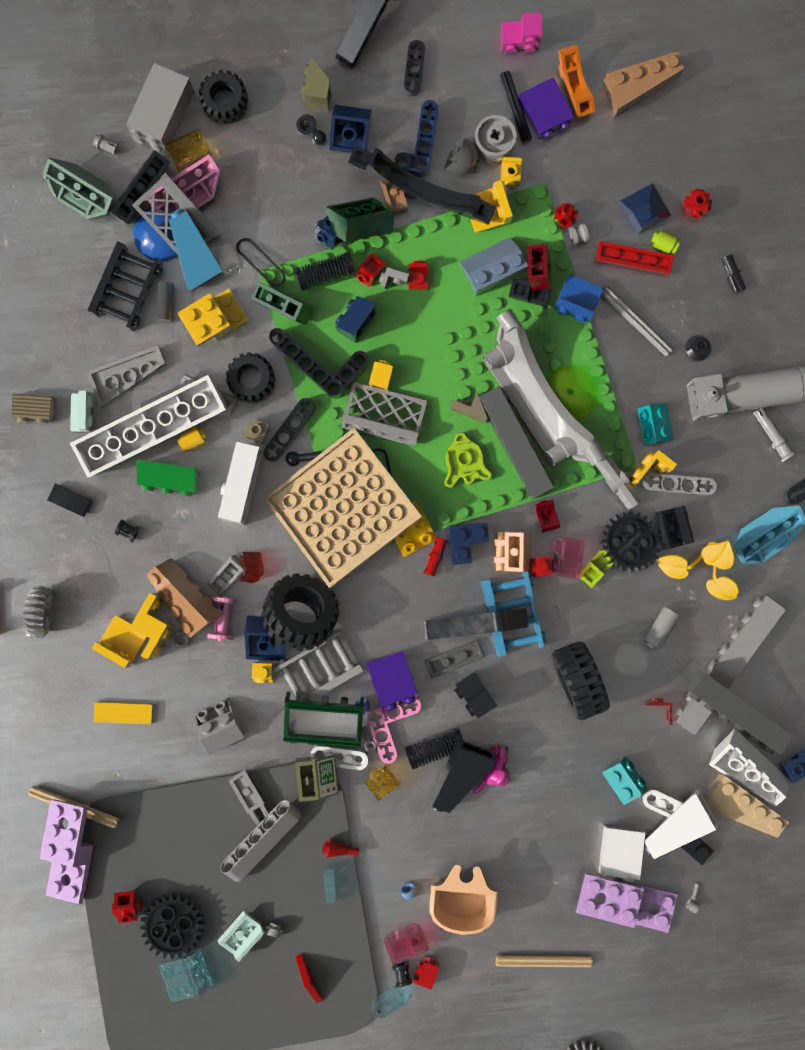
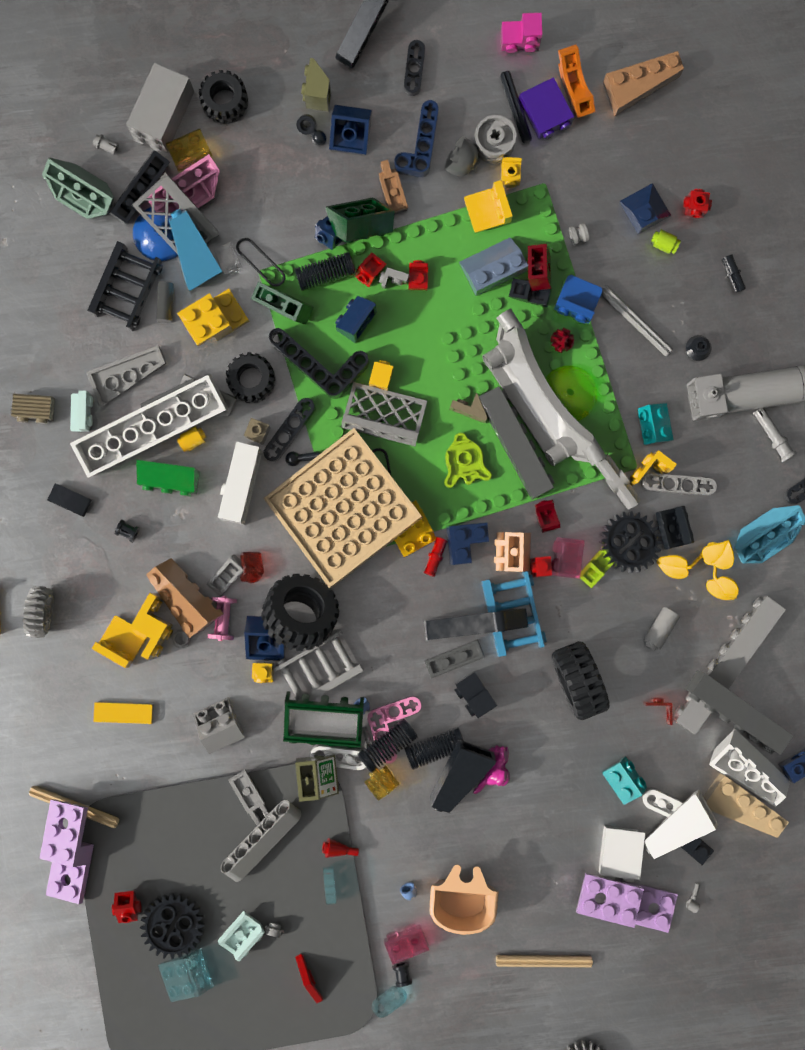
(365, 758): none -> black piece
(392, 681): dark purple brick -> none
(393, 175): black slope -> none
(426, 972): red brick -> none
(562, 340): none -> dark red gear
(566, 214): red gear -> none
(634, 258): red plate -> none

